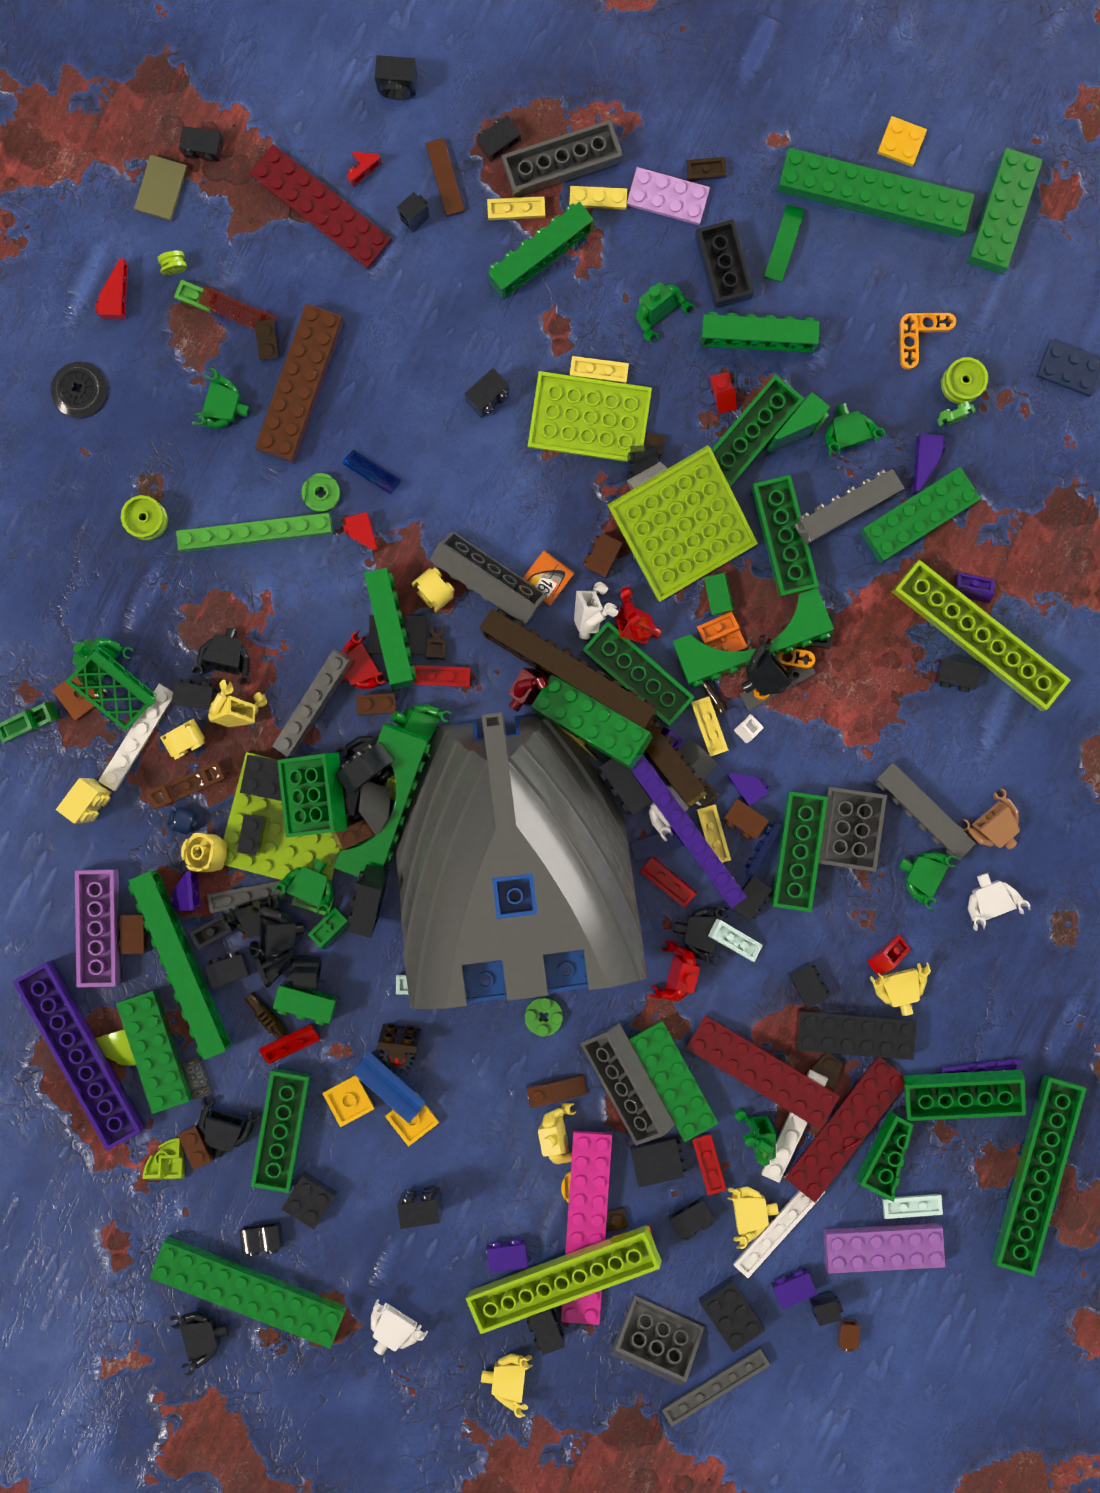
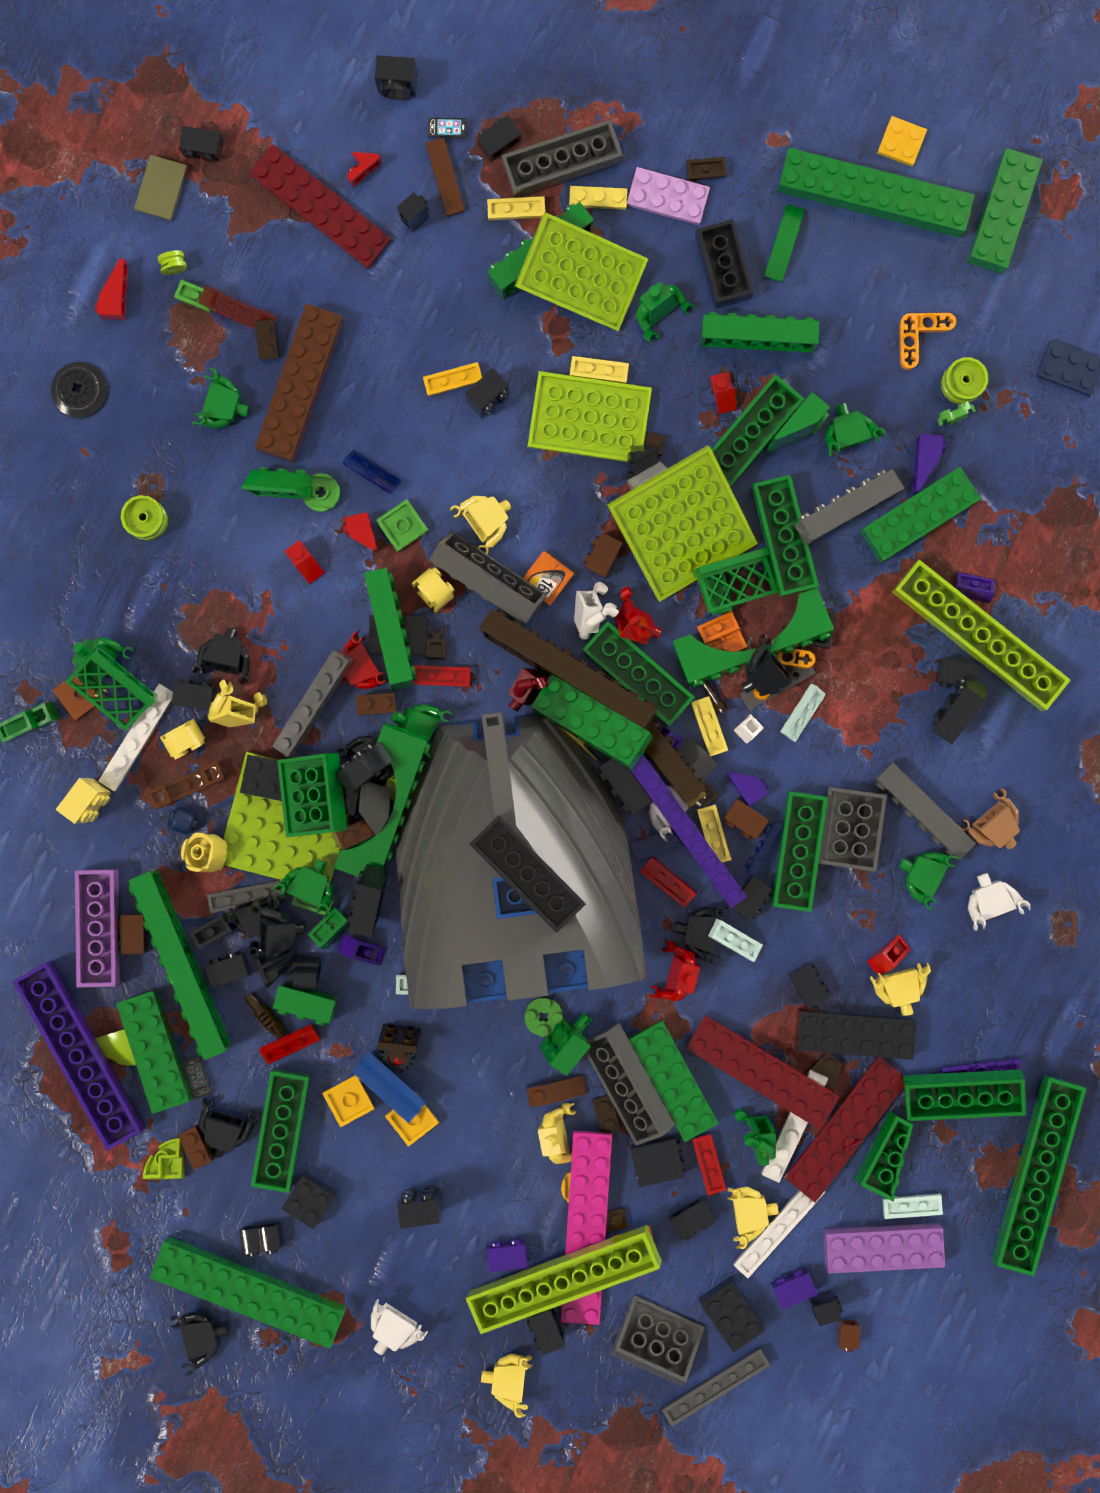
(186, 893): dark purple slope -> none
(251, 834): black brick -> none
(254, 532): bright green brick -> none
(278, 483): none -> green slope
(304, 562): none -> red slope
(361, 949): none -> dark purple slope
(402, 525): none -> bright green plate
(447, 128): none -> tile
(452, 379): none -> yellow plate
(485, 517): none -> light yellow torso
(527, 873): none -> black brick
(566, 1044): none -> green brick
(581, 271): none -> lime plate
(606, 1115): none -> dark brown plate
(733, 563): none -> green fence
(803, 712): none -> light aqua plate
(959, 708): none -> black brick

